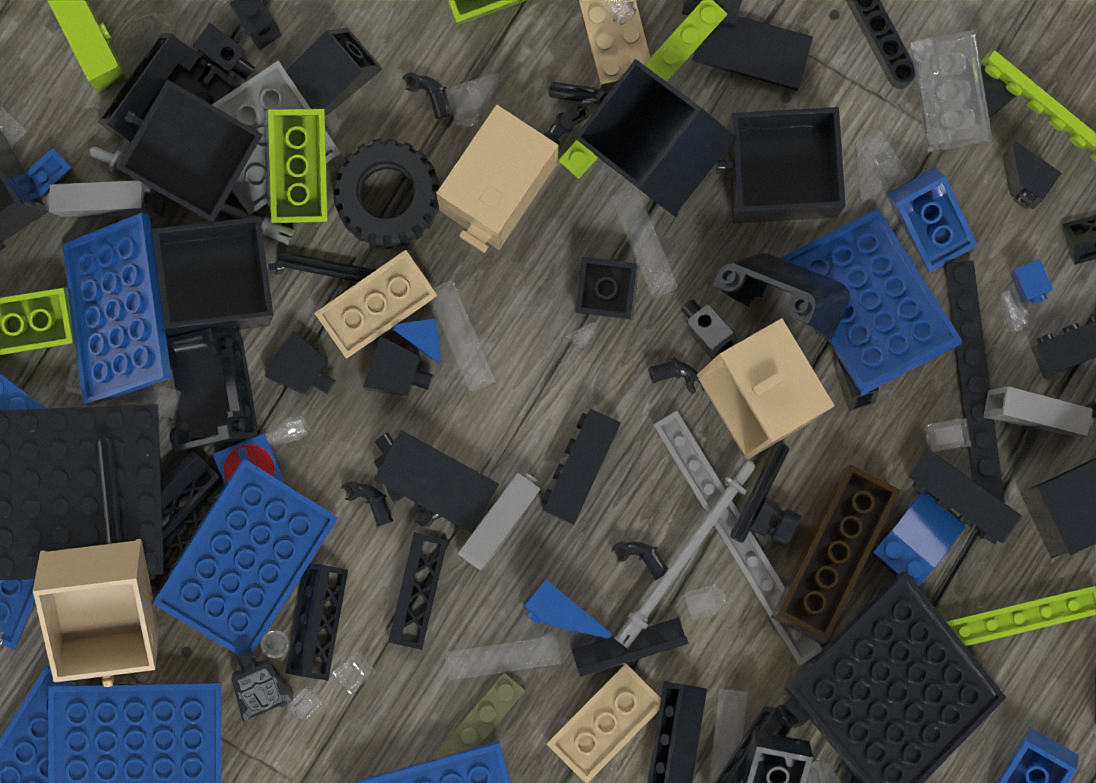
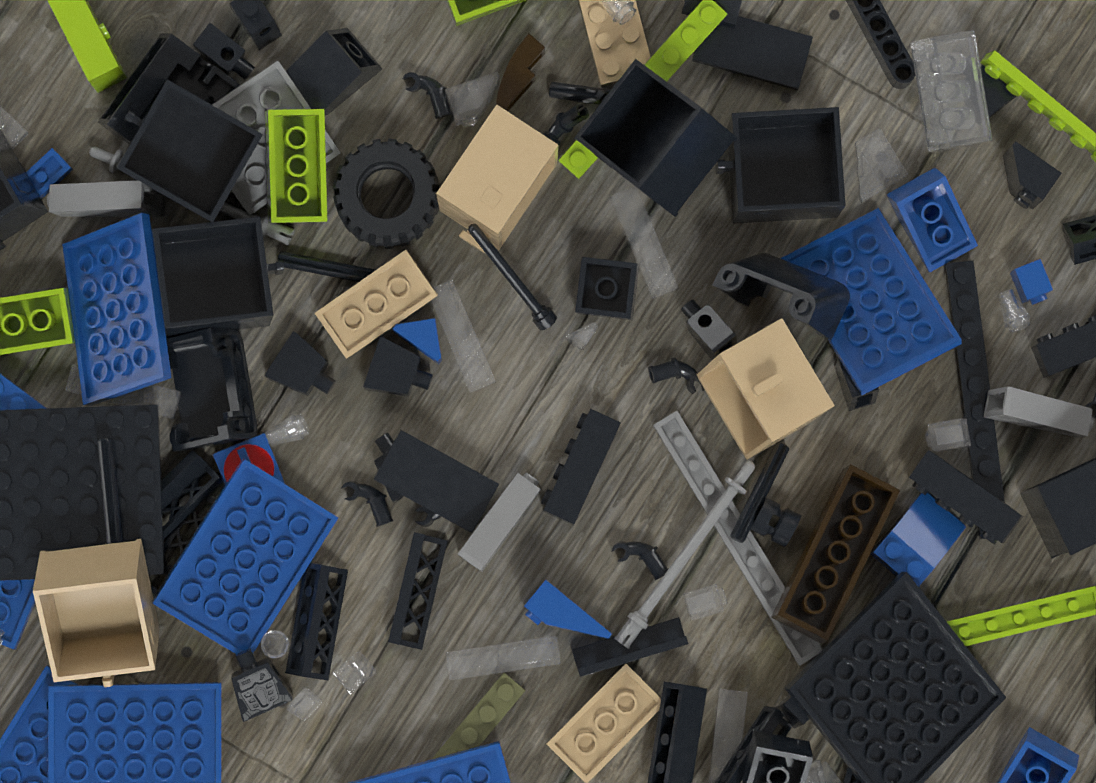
(517, 76): none -> dark brown slope
(542, 316): none -> black piece

